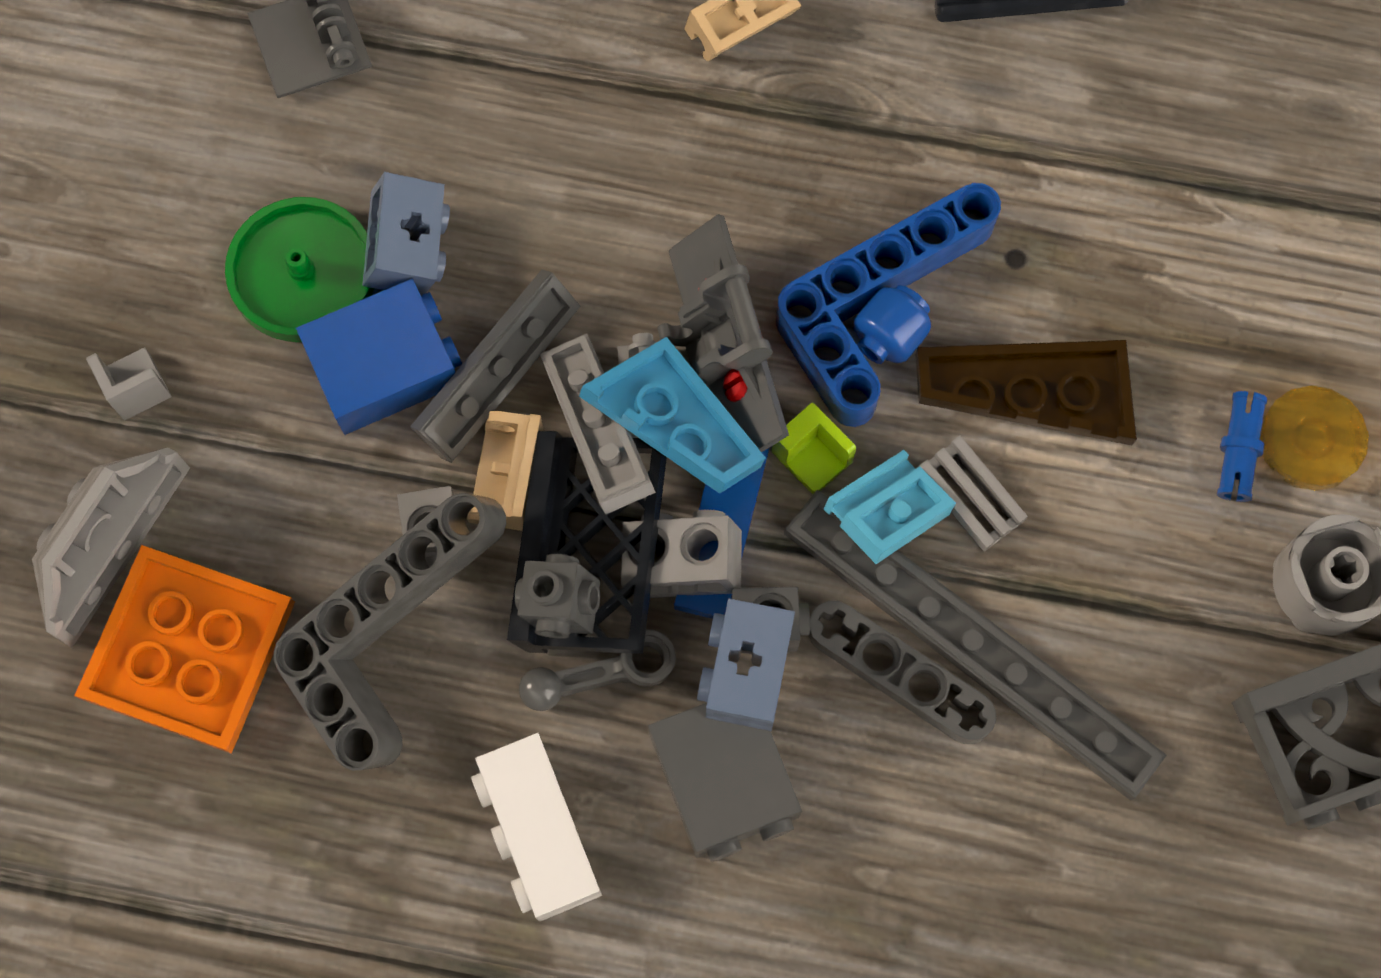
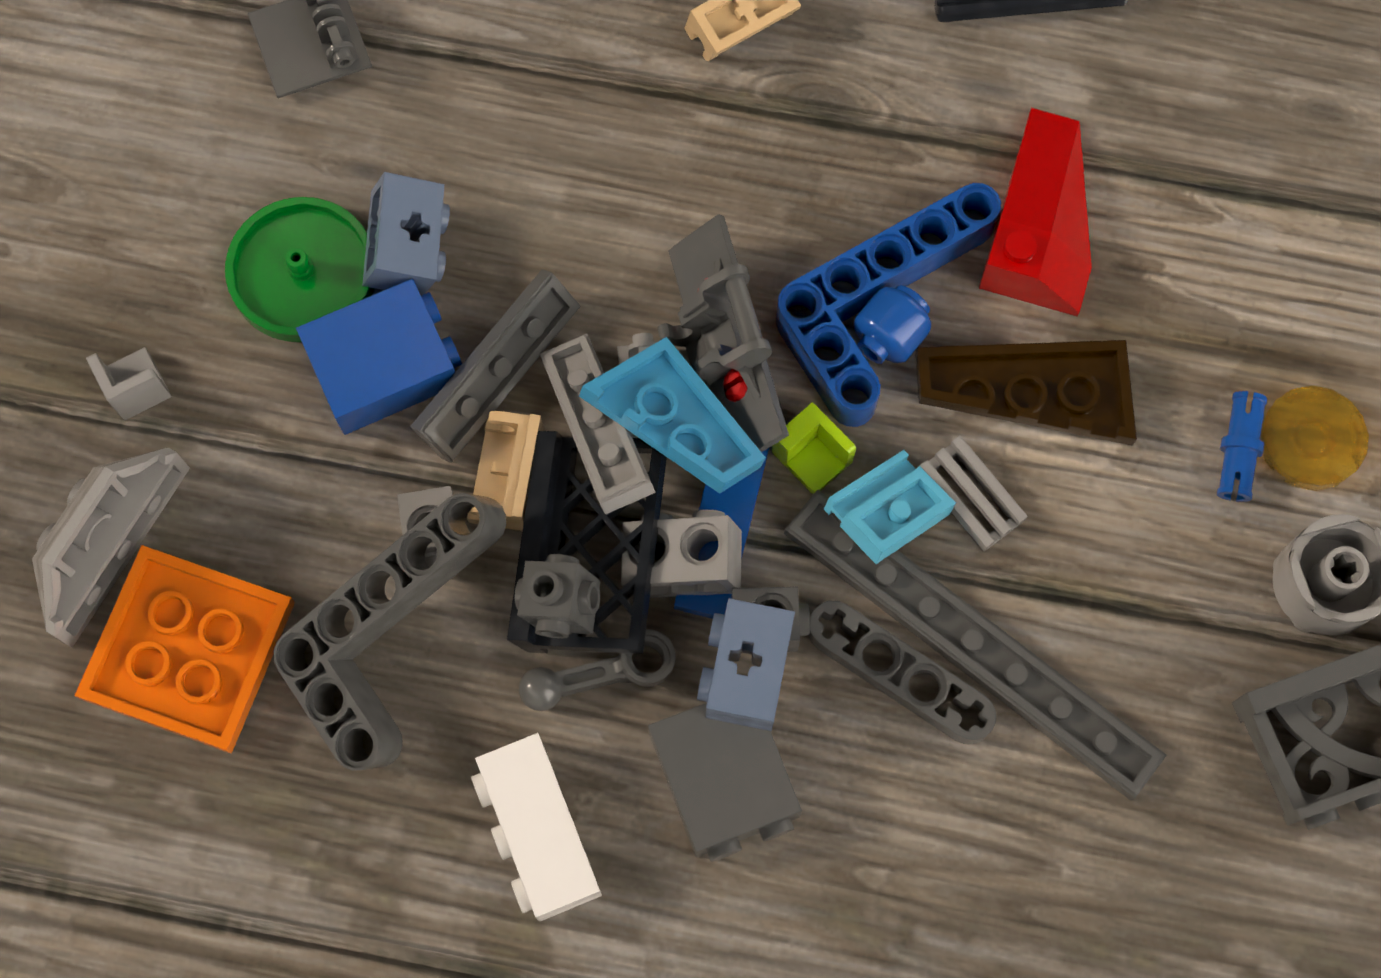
(1043, 227): none -> red wedge

